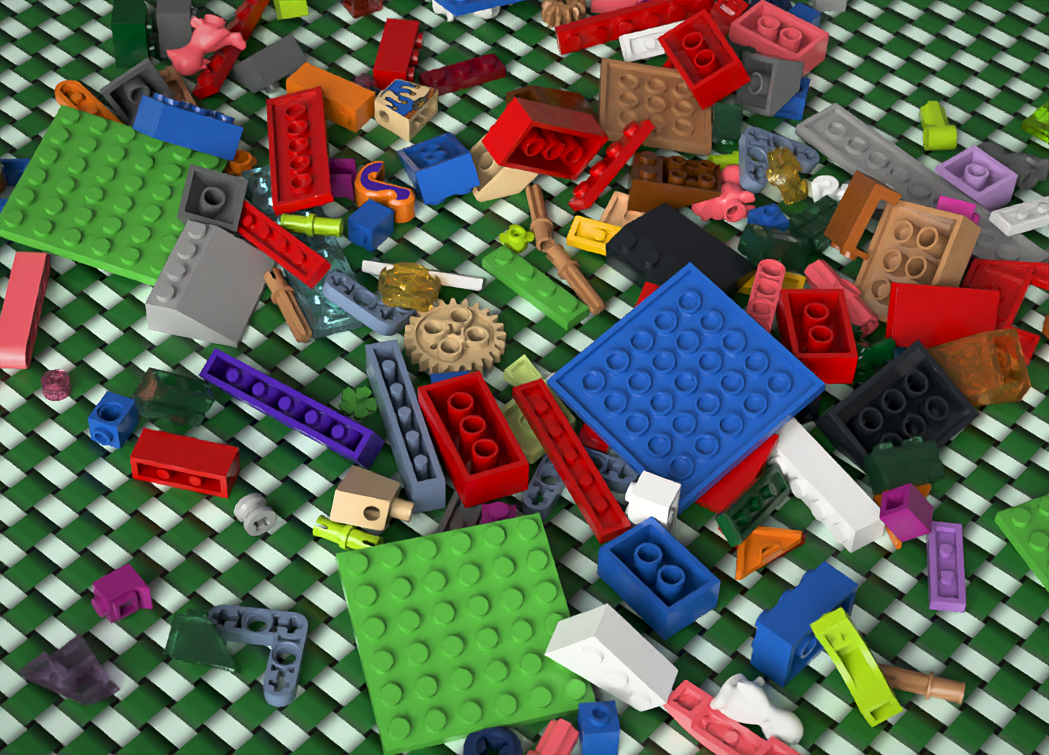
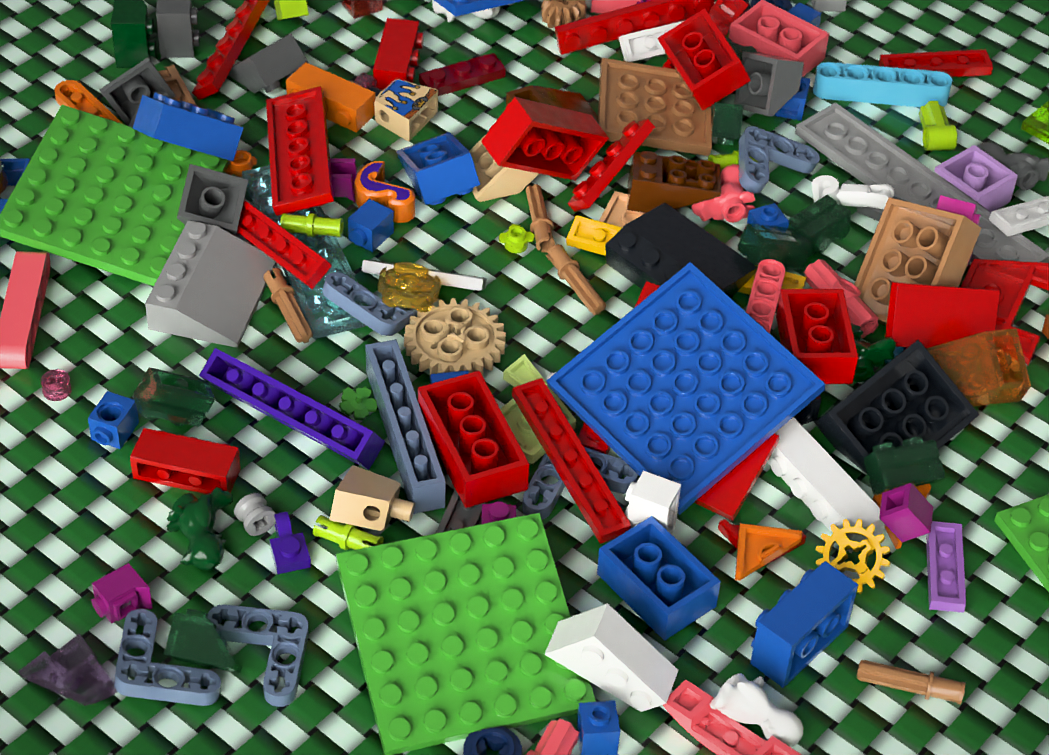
(143, 668): none -> sand blue beam
(196, 520): none -> dark green animal
(207, 37): coral animal -> none
(289, 549): none -> dark purple plate
(535, 287): bright green plate -> none
(753, 505): dark green tile -> none
(784, 174): clear yellow plate -> none
(855, 213): dark orange panel -> none
(857, 666): lime arch -> none
(867, 547): none -> yellow gear
(881, 84): none -> medium azure beam
(951, 62): none -> red plate

